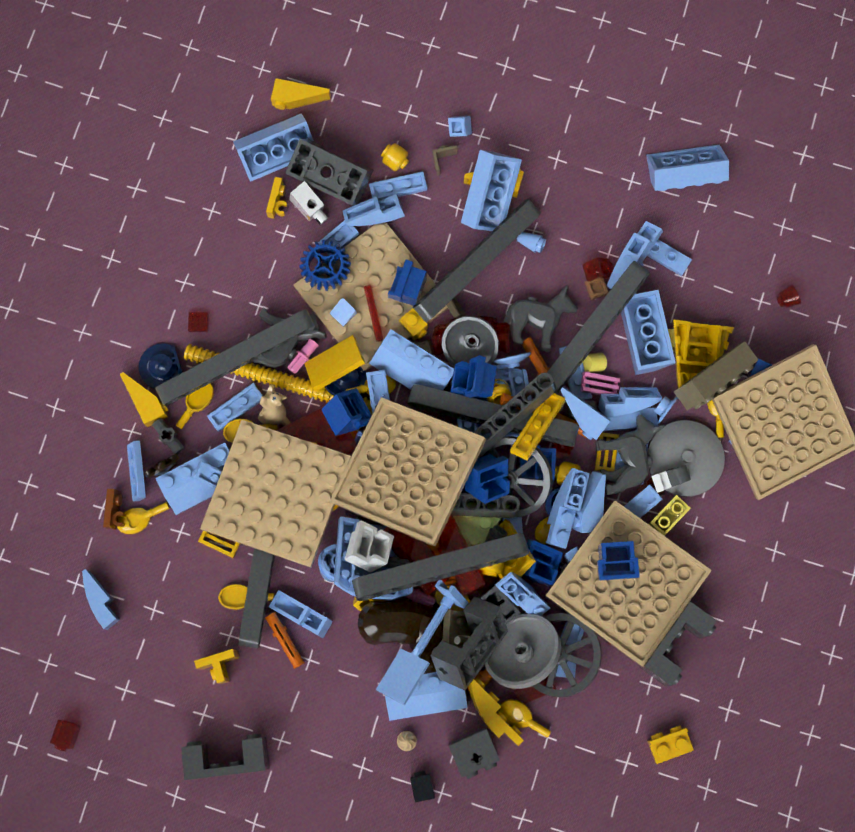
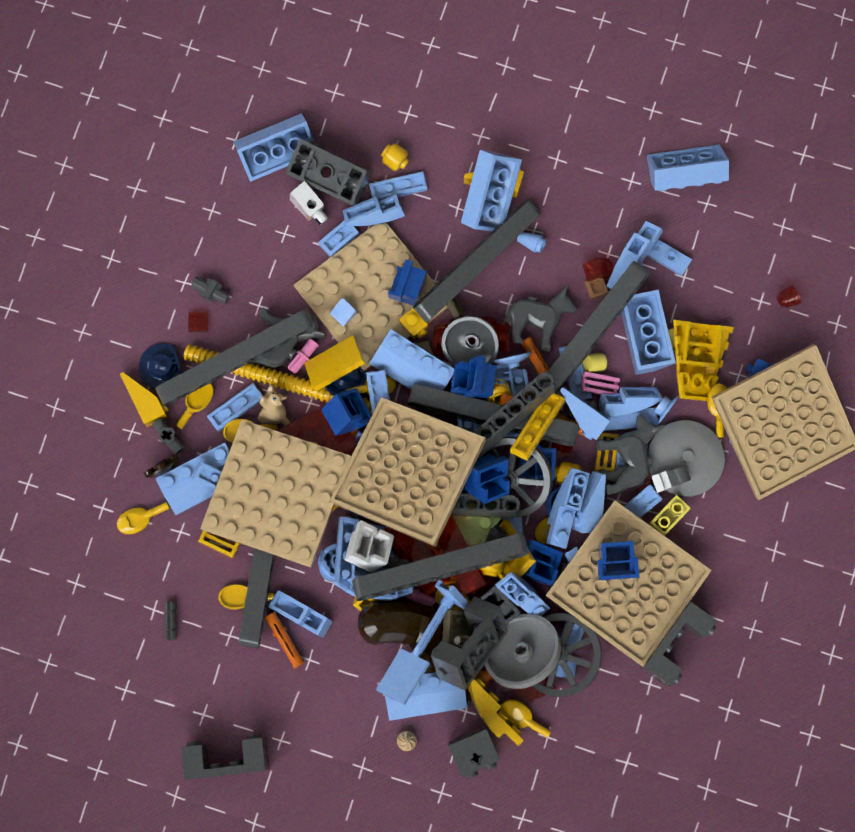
(65, 735): clear red brick -> none
(99, 600): light blue slope -> none
(112, 505): dark orange plate -> none
(136, 471): light blue tile -> none
(170, 620): none -> dark grey axle
(210, 290): none -> dark grey axle
(218, 661): yellow bracket -> none
(274, 203): yellow plate -> none
(294, 95): yellow slope -> none
(330, 260): blue gear -> none
(373, 313): clear red piece -> none
(422, 786): black brick -> none
(443, 151): dark tan bracket -> none
(460, 126): light blue slope -> none
(670, 745): yellow bracket -> none
(716, 377): dark tan brick -> none

